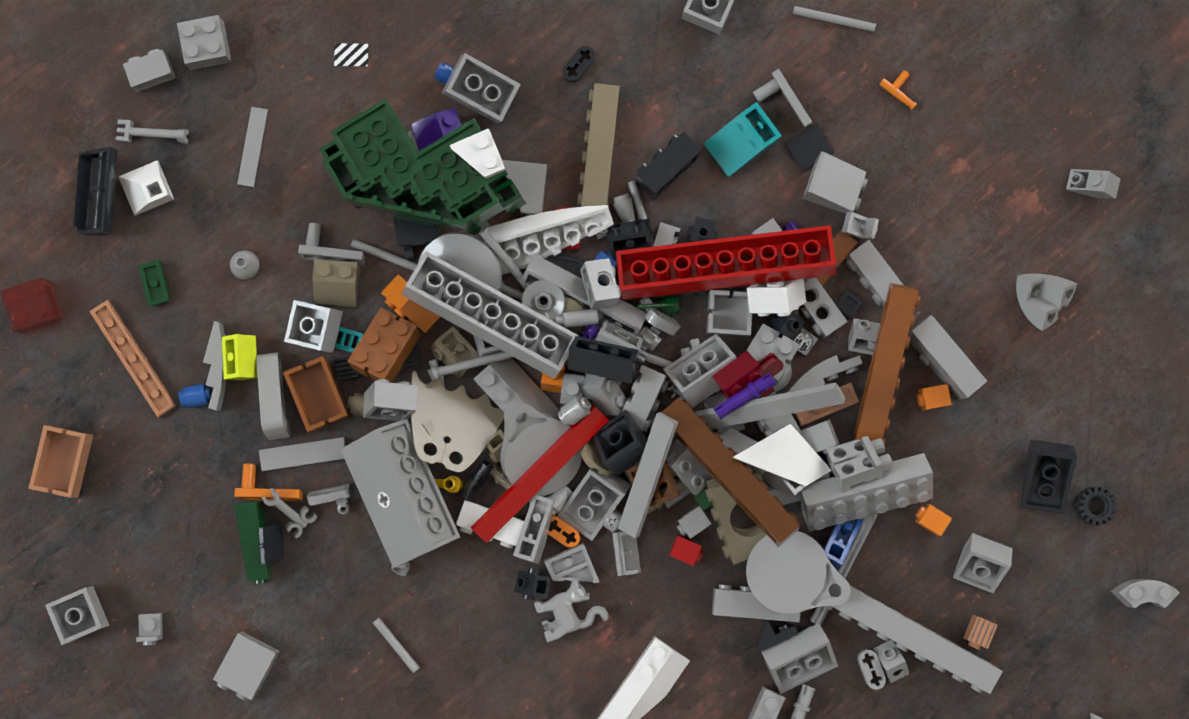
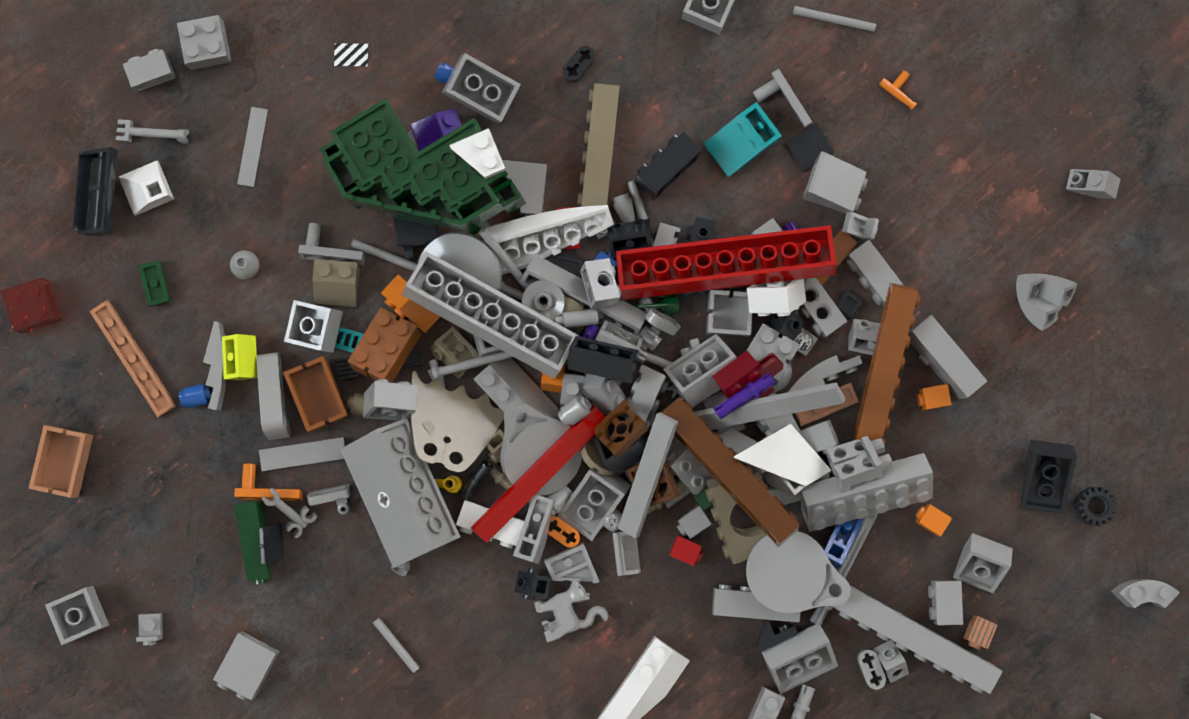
(639, 428): none -> reddish brown piece
(946, 602): none -> light grey brick

